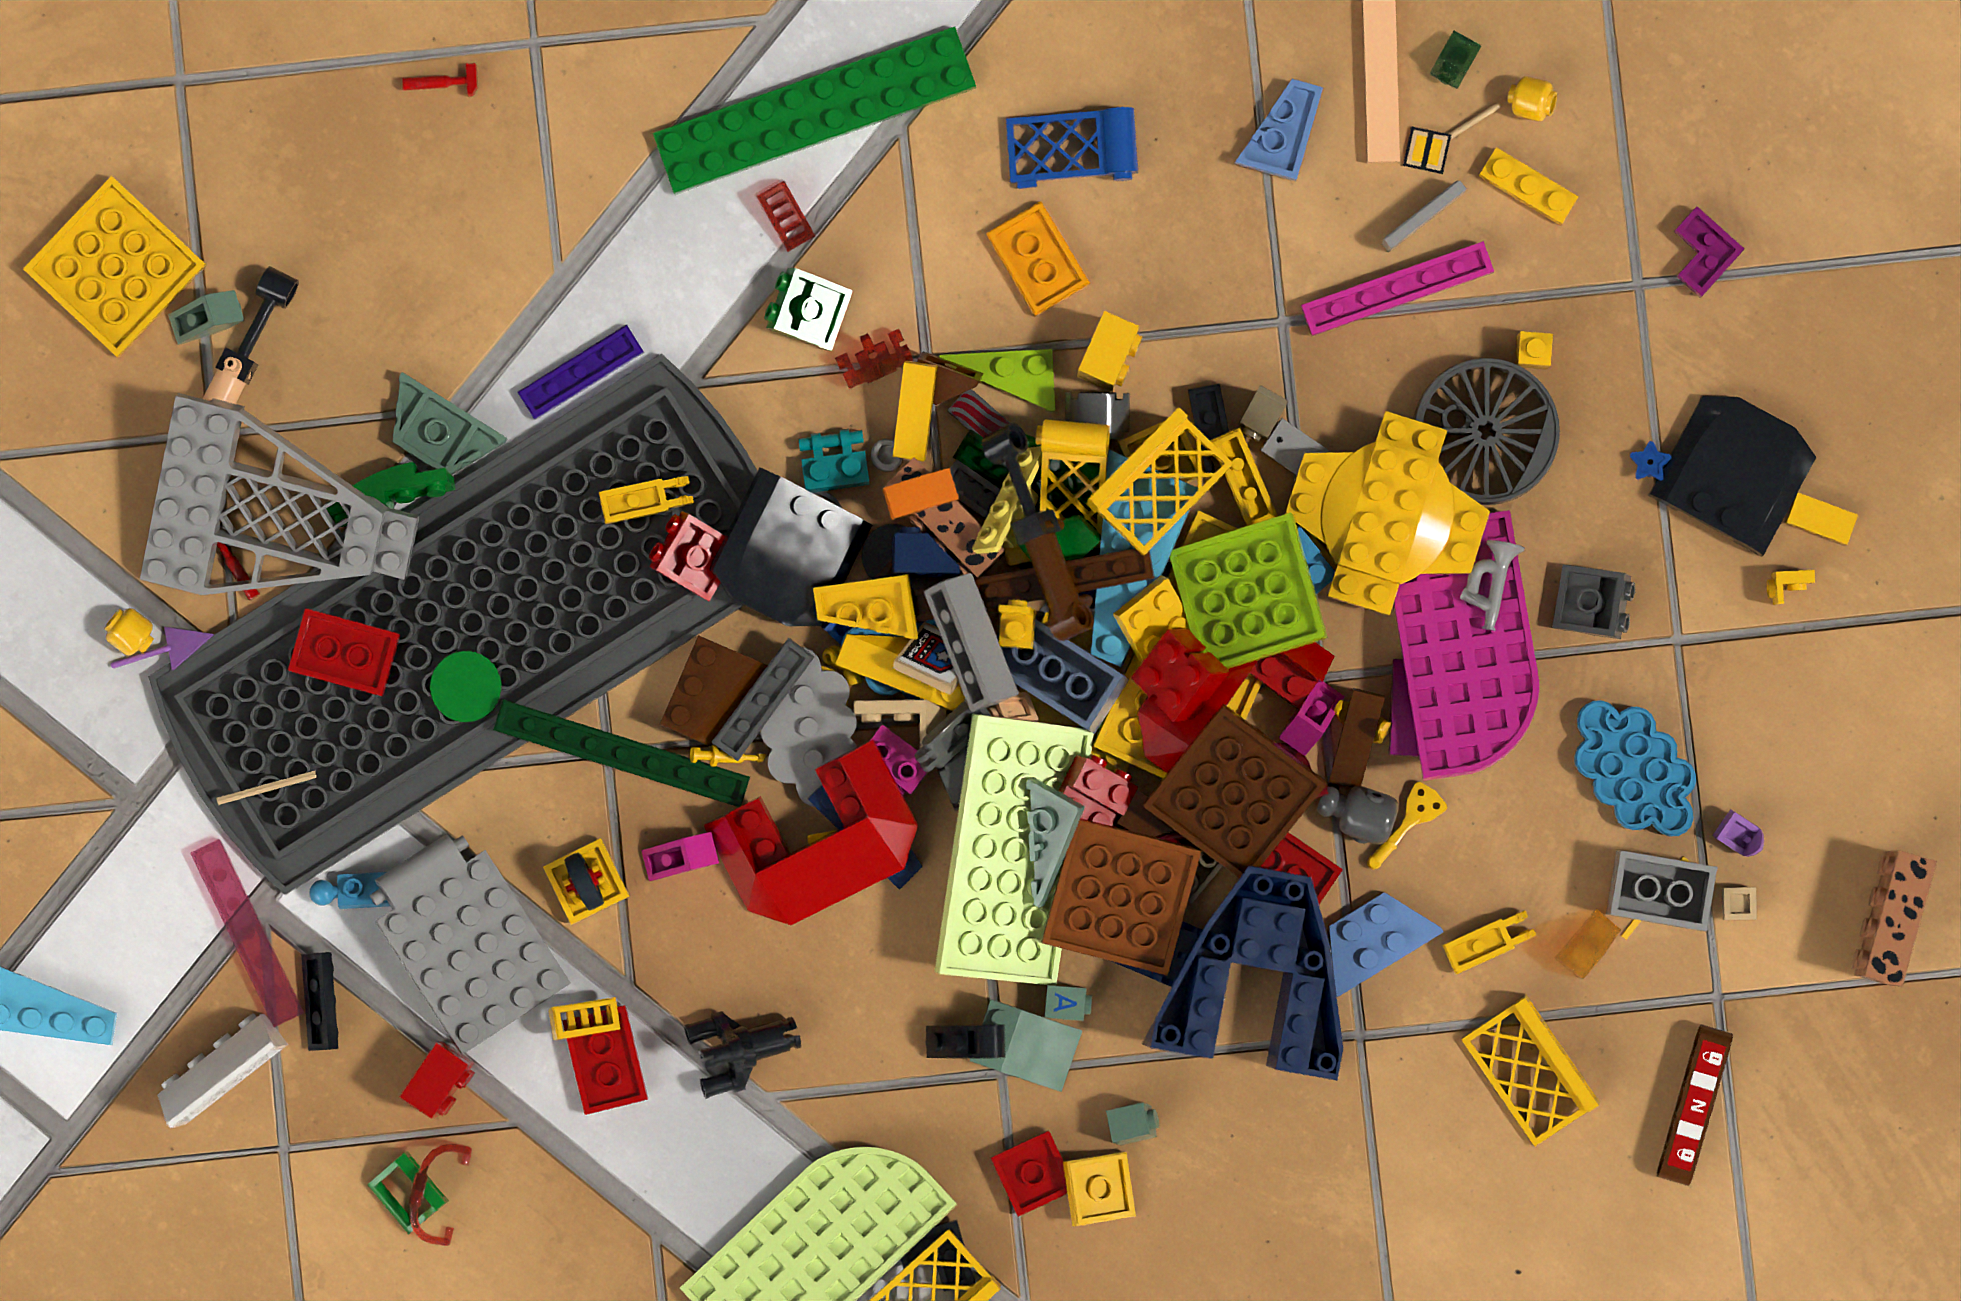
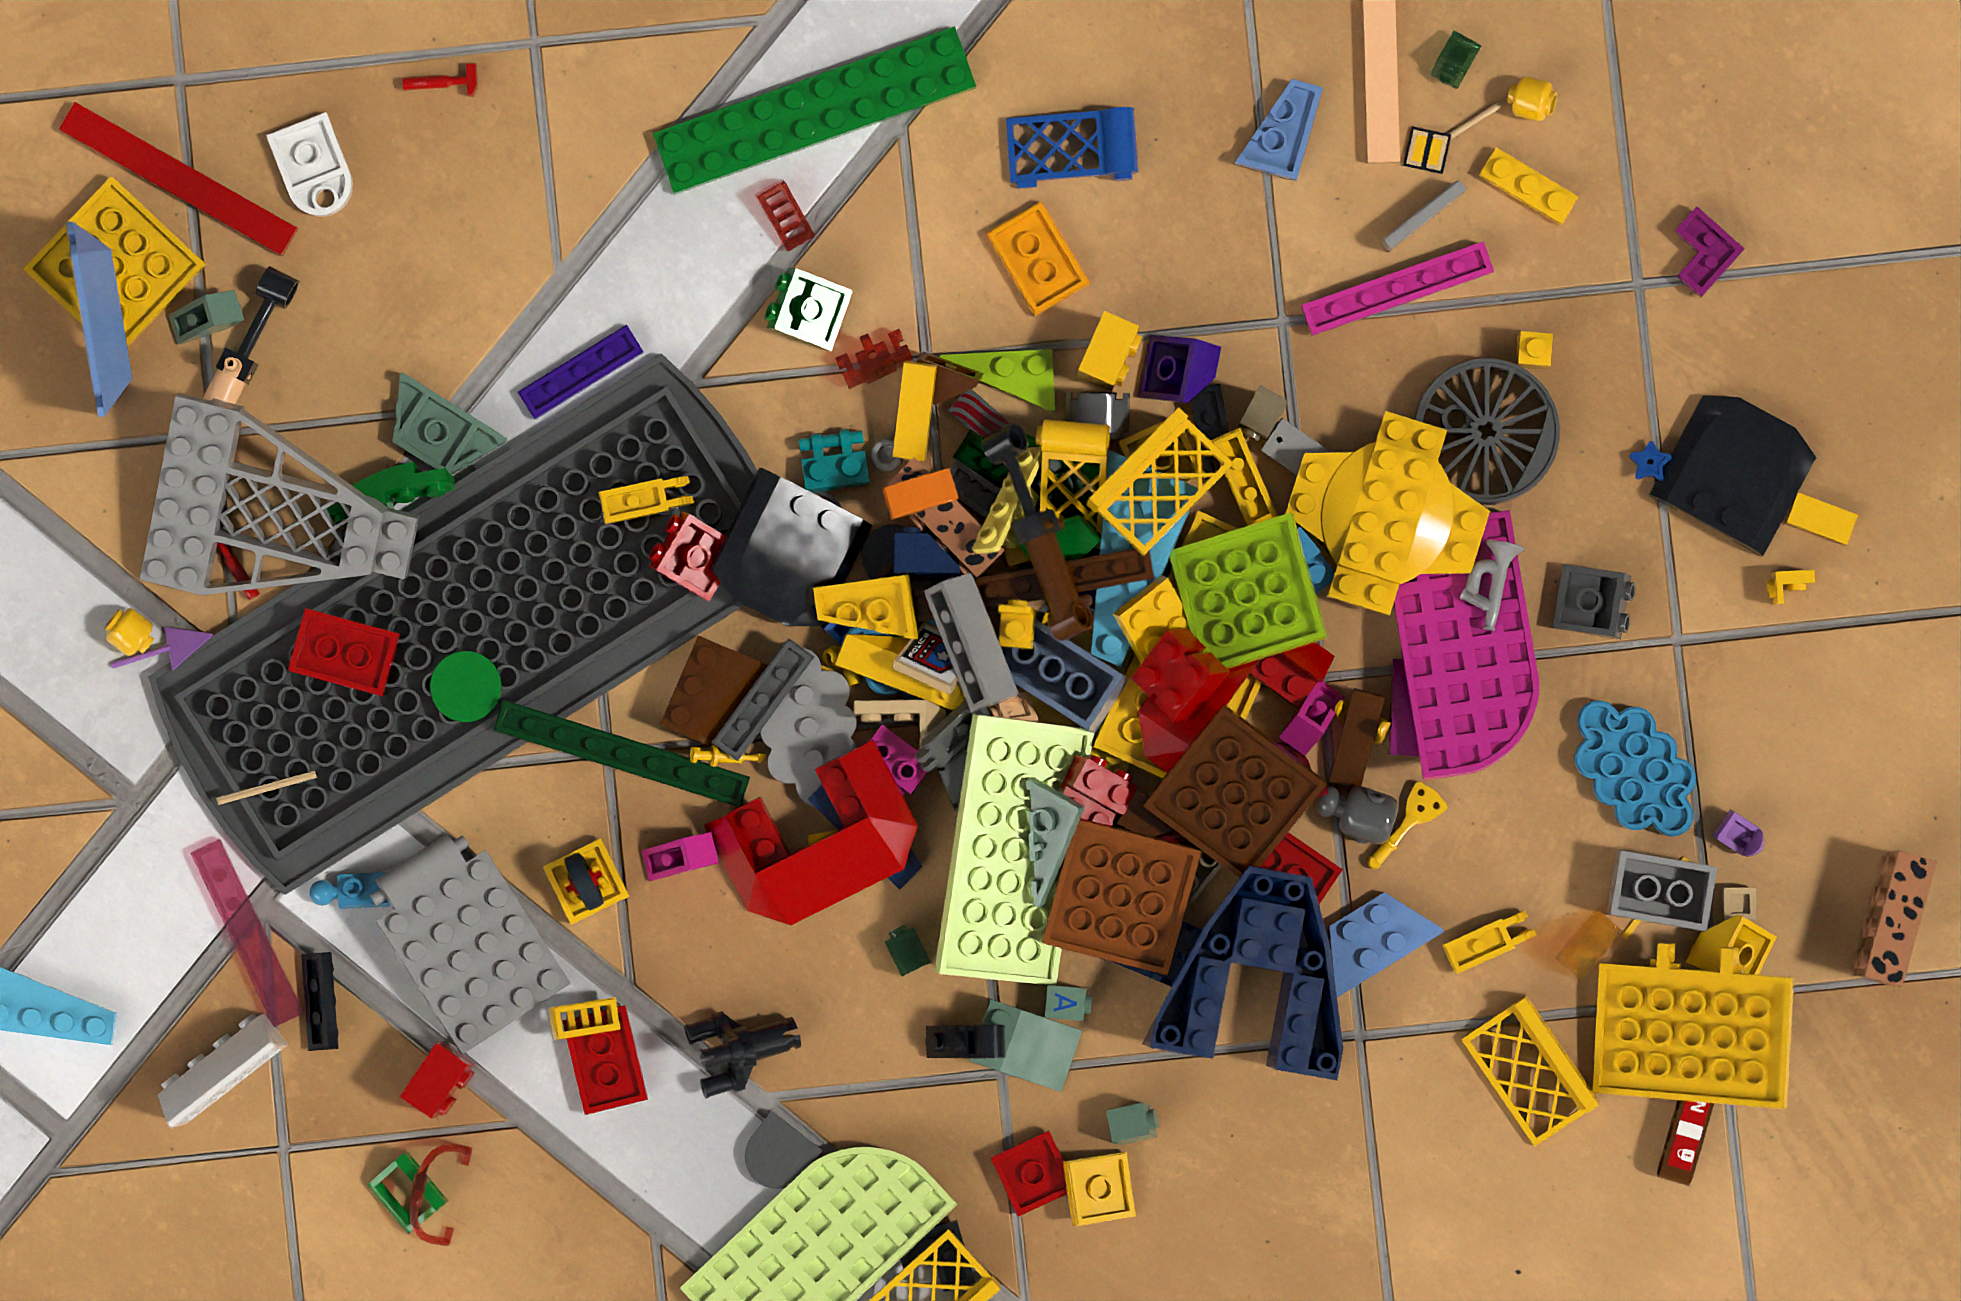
(100, 317): none -> medium blue slope
(178, 179): none -> red tile
(312, 163): none -> white tile
(778, 1153): none -> dark grey tile
(907, 950): none -> clear green brick
(1177, 368): none -> dark purple slope
(1693, 1032): none -> yellow hinge
(1736, 932): none -> yellow slope

